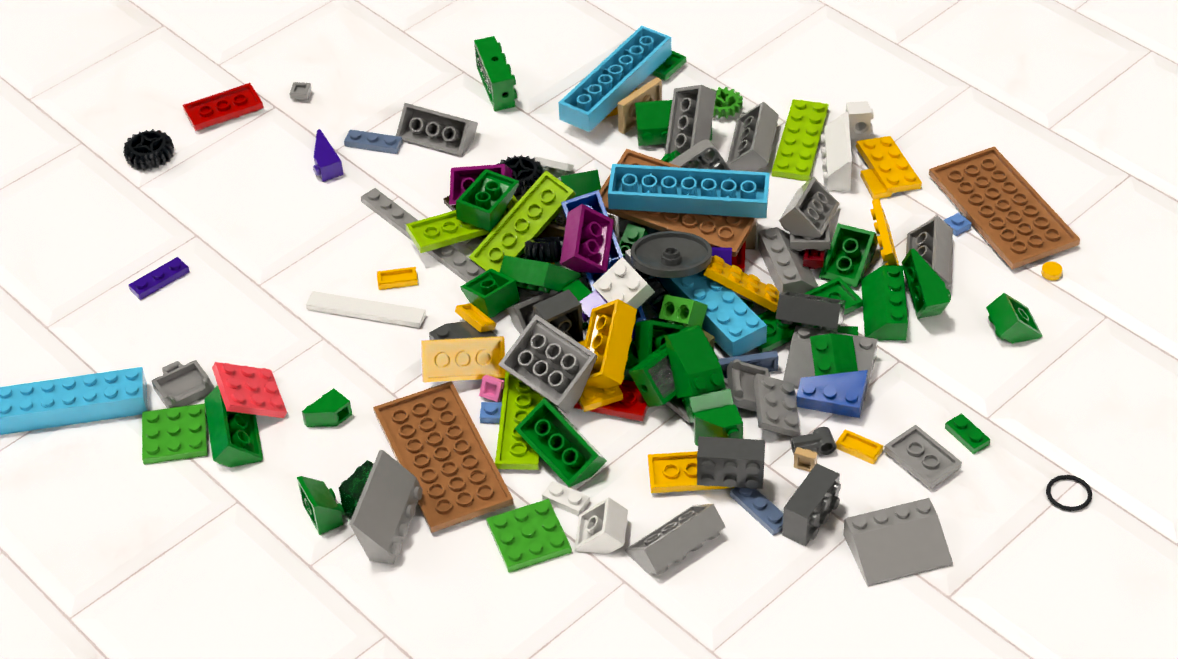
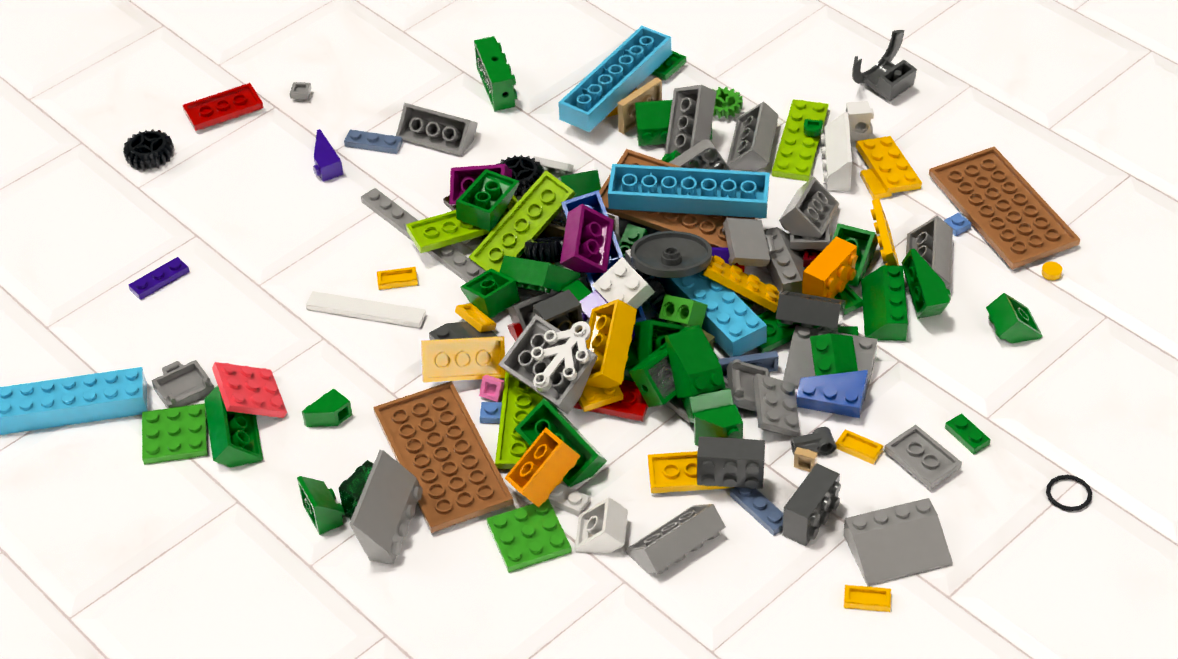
(515, 330): none -> red tile
(542, 467): none -> light orange brick
(562, 352): none -> white plant
(747, 242): none -> light grey piece
(813, 127): none -> green tile
(831, 269): none -> light orange brick
(867, 598): none -> yellow tile
(885, 77): none -> dark grey piece

